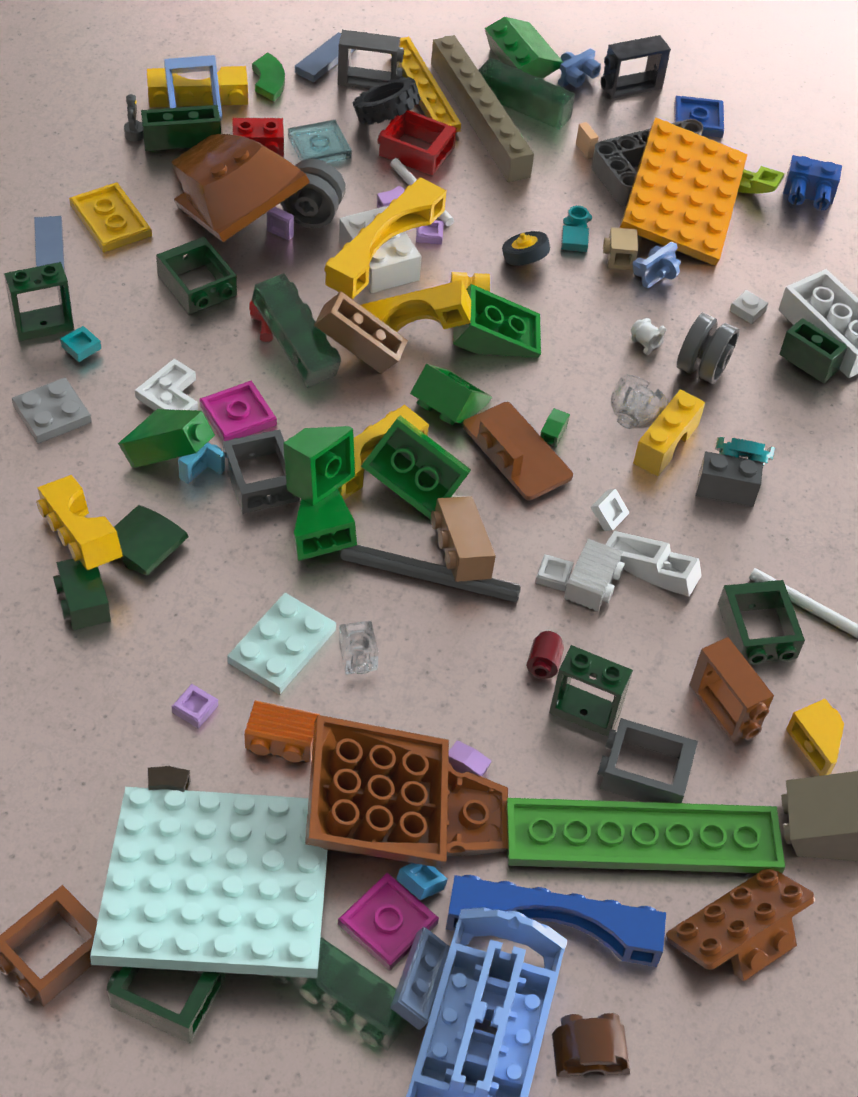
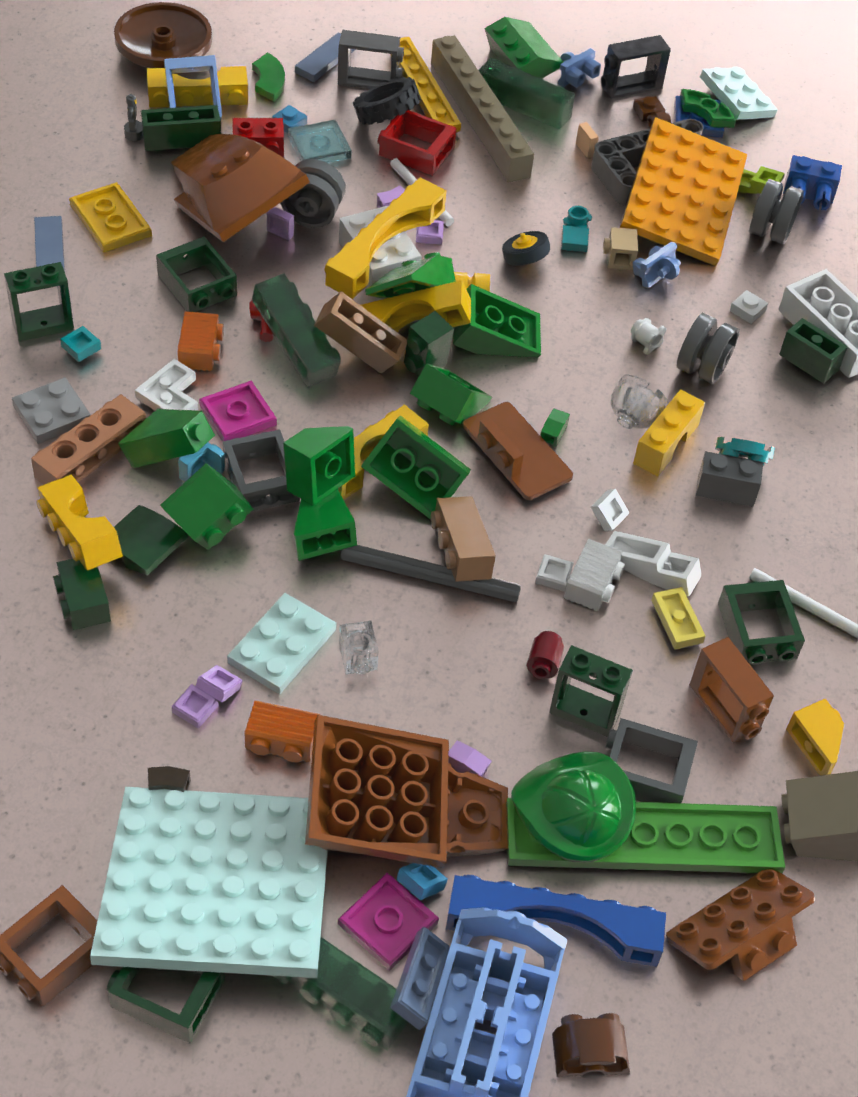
(88, 443): none -> nougat brick
(162, 32): none -> reddish brown dish
(199, 340): none -> orange brick
(207, 506): none -> green slope
(219, 683): none -> lavender tile
(291, 117): none -> dark azure plate
(414, 276): none -> green slope
(428, 343): none -> dark green brick
(577, 805): none -> green piece
(649, 108): none -> reddish brown plate
(678, 618): none -> light yellow plate
(701, 104): none -> green tile
(738, 93): none -> light aqua plate
(773, 210): none -> dark grey wheel

